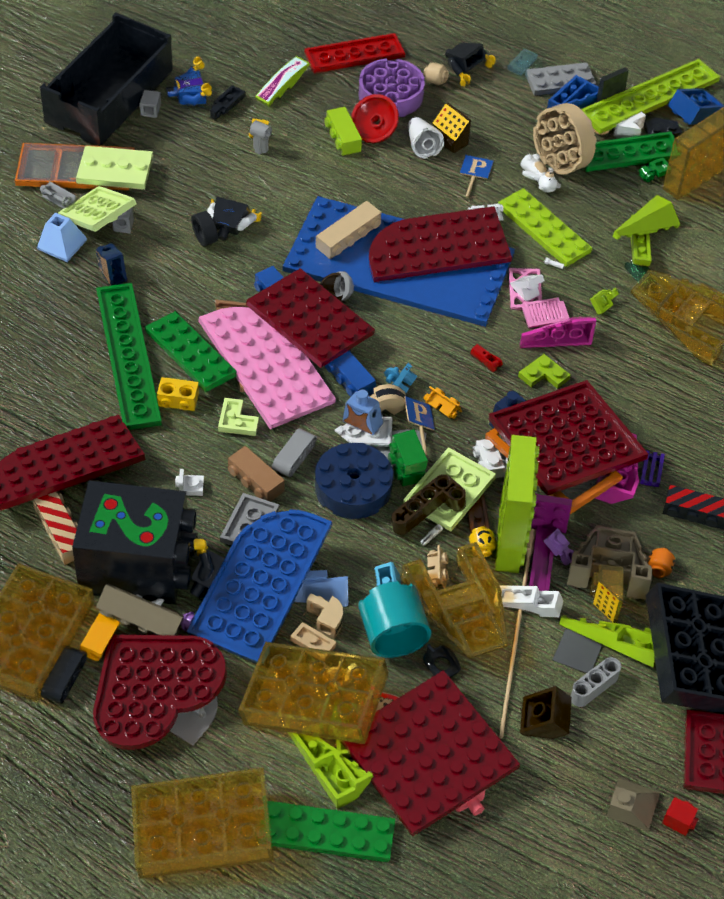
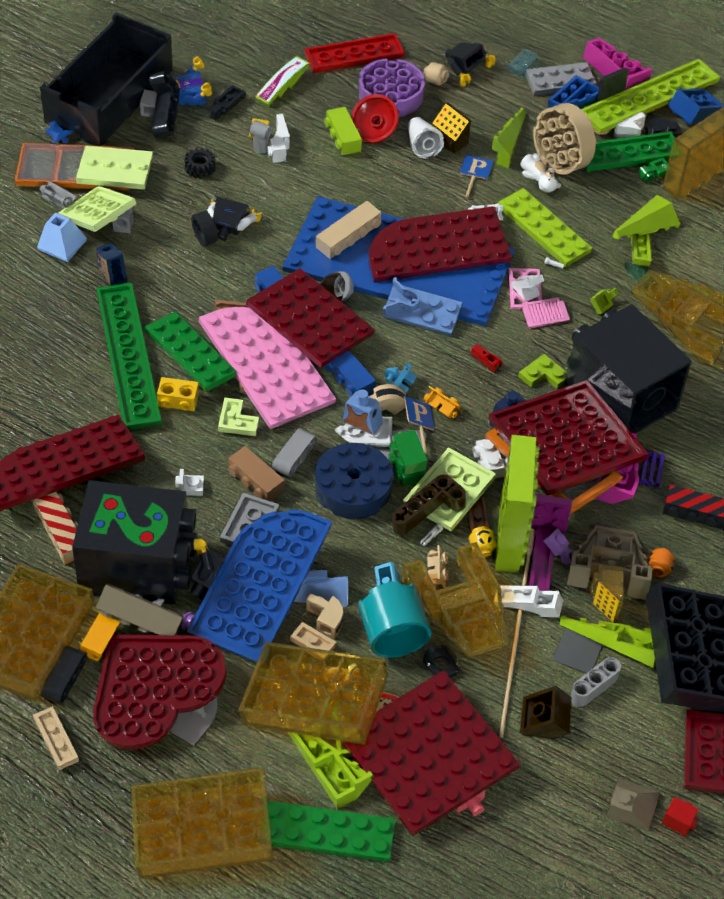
(55, 738): none -> tan plate
(57, 132): none -> blue piece
(166, 103): none -> black beam
(200, 169): none -> black tyre
(280, 142): none -> white slope
(422, 309): none -> medium blue plate
(508, 138): none -> lime wedge
(563, 333): dark pink wedge -> none
(607, 60): none -> dark pink wedge
(629, 367): none -> black brick

